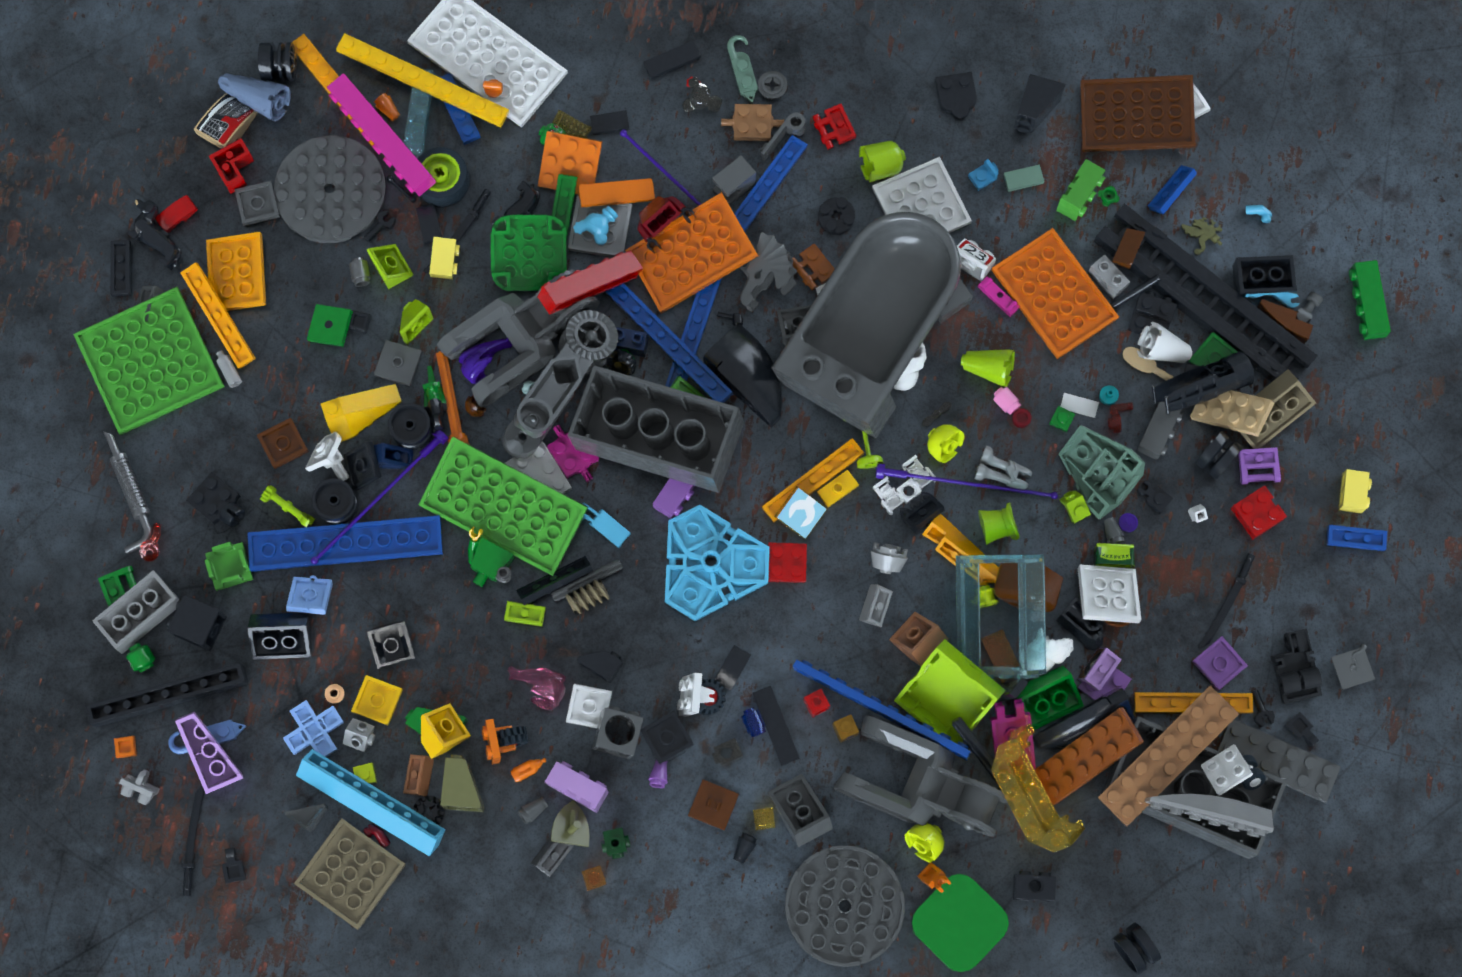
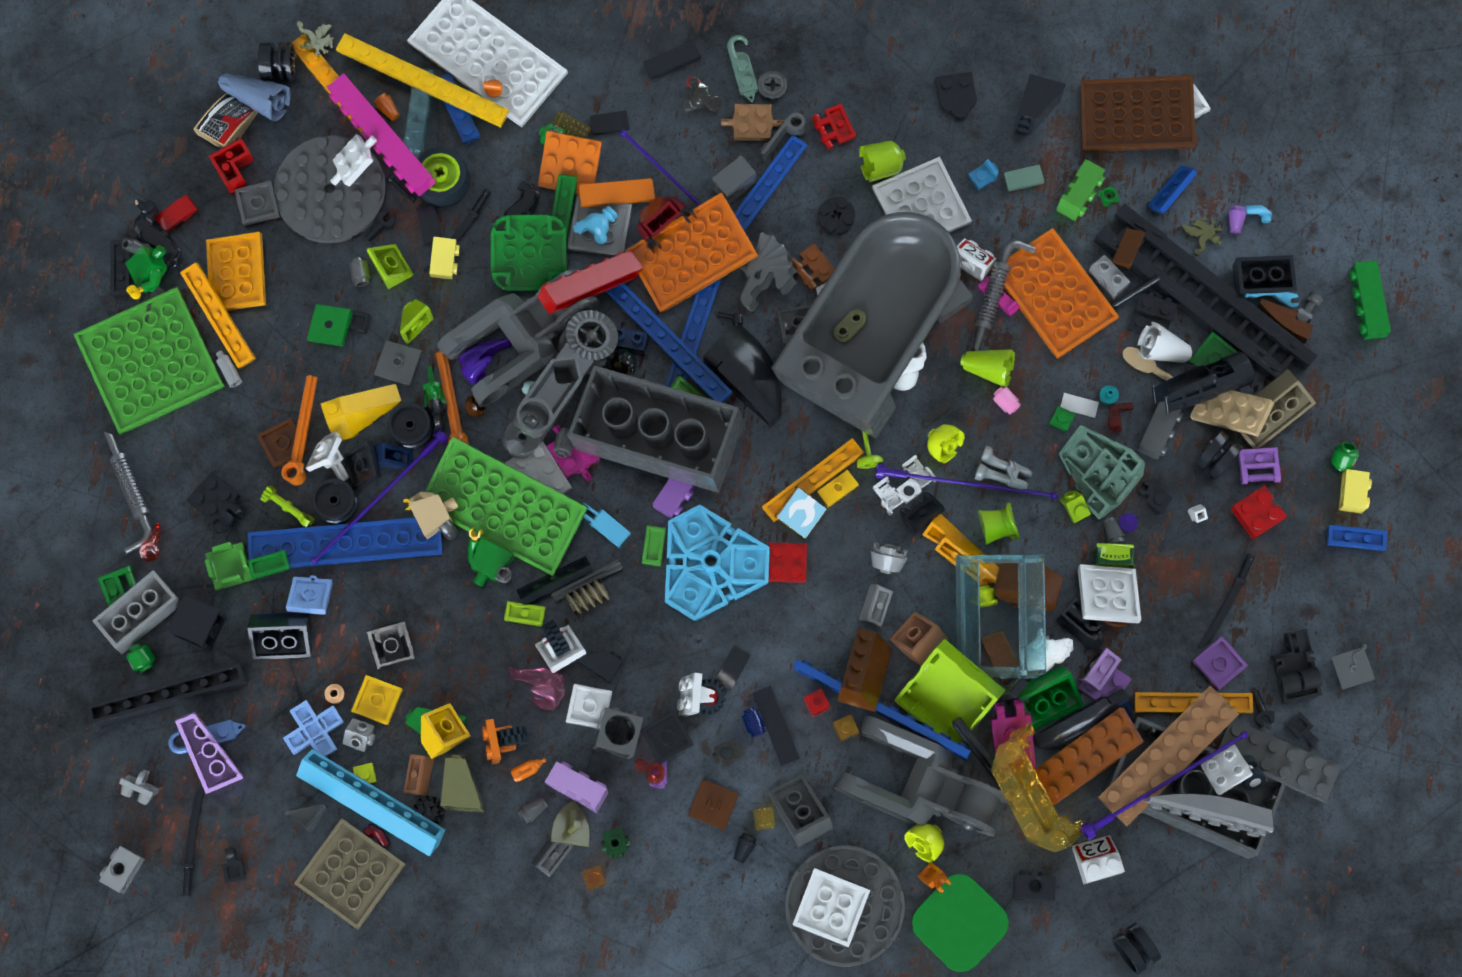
(125, 747): orange tile -> none
(131, 866): none -> light grey brick
(144, 266): none -> green torso
(268, 564): none -> green tile
(301, 435): none -> orange piece
(315, 39): none -> olive piece
(353, 160): none -> white plate
(433, 514): none -> tan torso
(559, 646): none -> white plate
(563, 445): none -> flat silver brick
(641, 765): none -> clear red plate
(653, 545): none -> bright green tile
(831, 907): none -> white plate
(851, 326): none -> olive plate
(865, 670): none -> reddish brown slope
(994, 290): none -> flat silver piece
(1021, 418): dark red tile -> none
(1089, 830): none -> dark purple piece
(1098, 859): none -> white slope
(1236, 218): none -> medium lavender cone
(1345, 456): none -> green head

